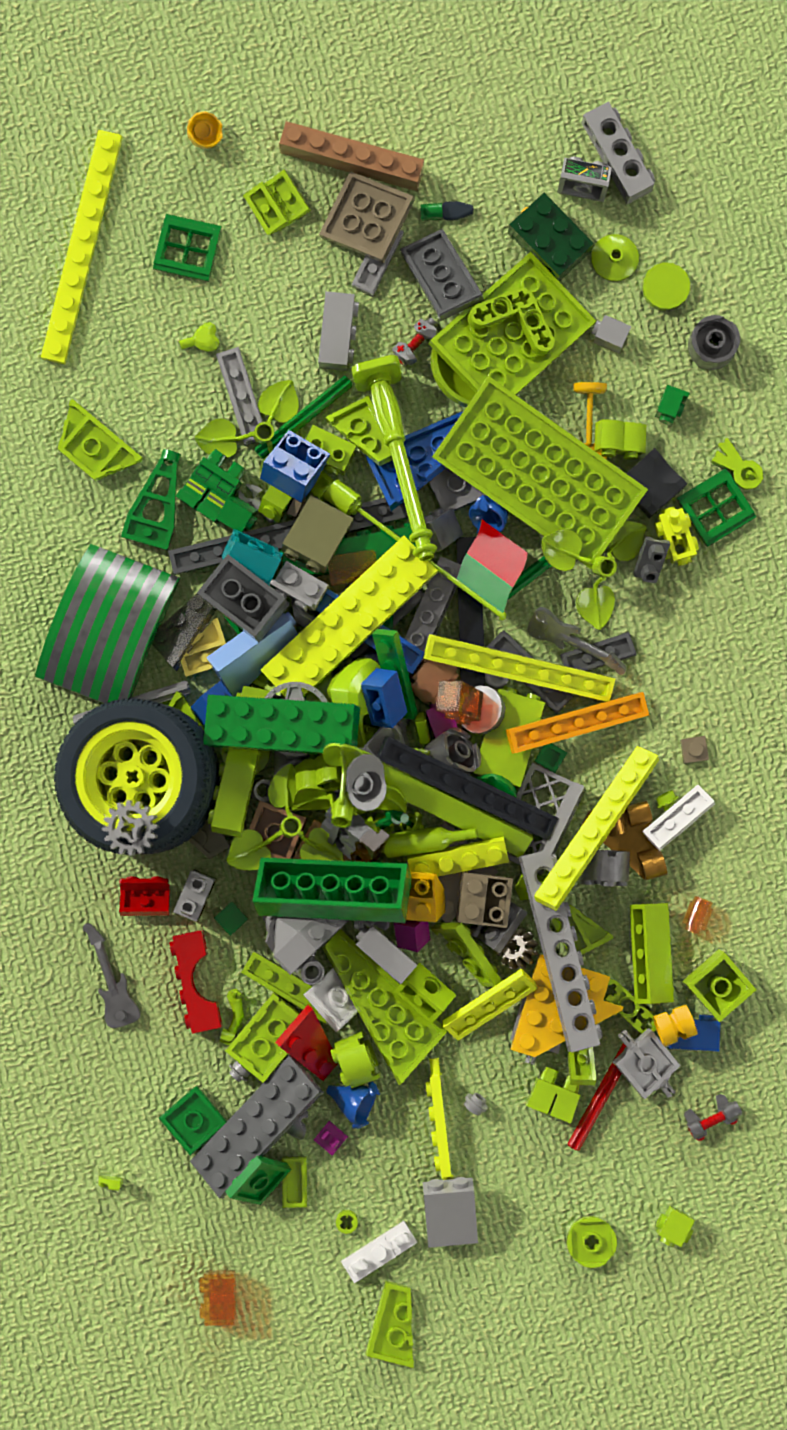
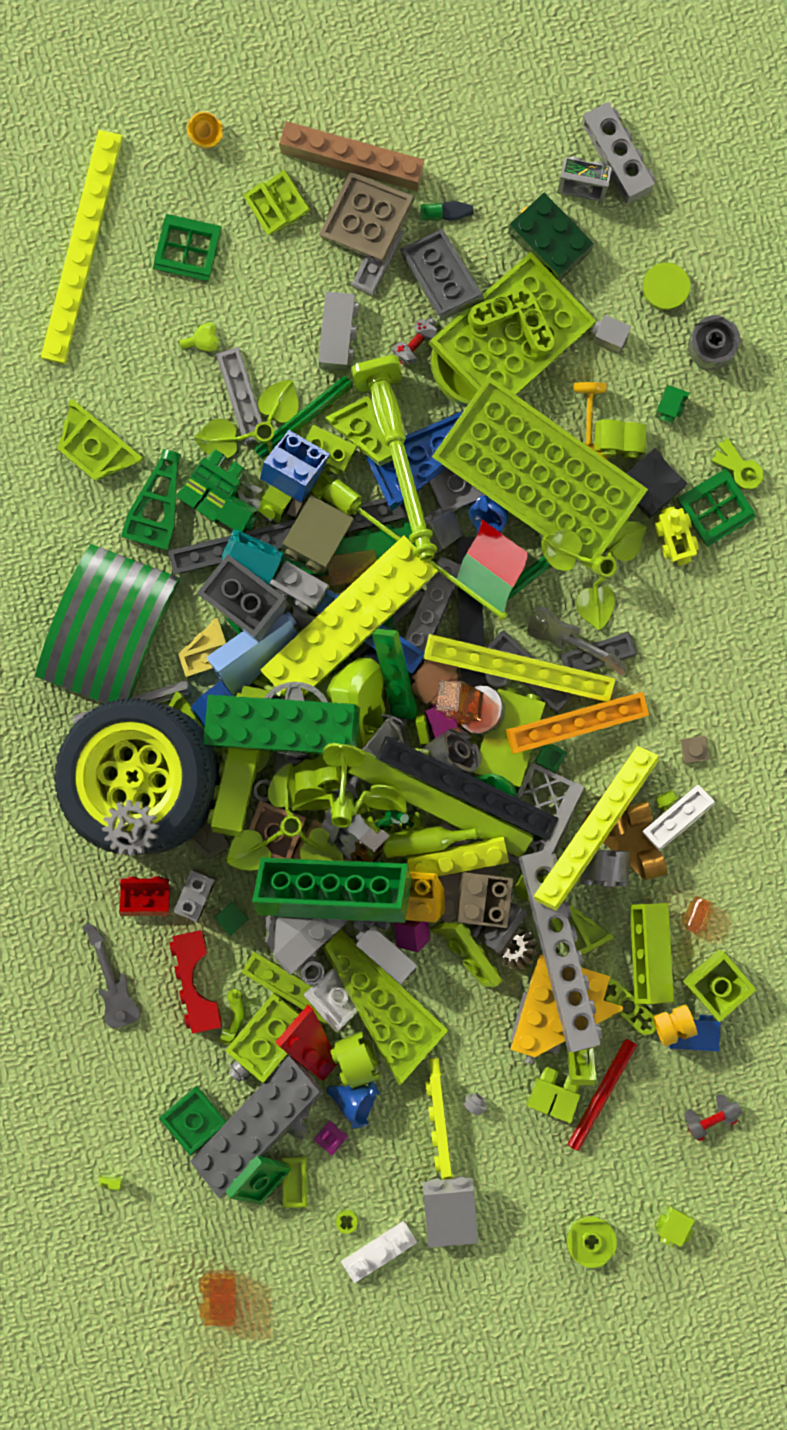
(179, 631): clear smoke wing -> none
(366, 782): light grey piece -> none
(384, 698): blue brick -> none
(392, 1328): lime wing -> none
(425, 993): lime brick -> none
(489, 1004): neon yellow plate -> none
(609, 267): lime dish -> none
(646, 1063): light grey plate -> none
(651, 559): dark grey hips -> none

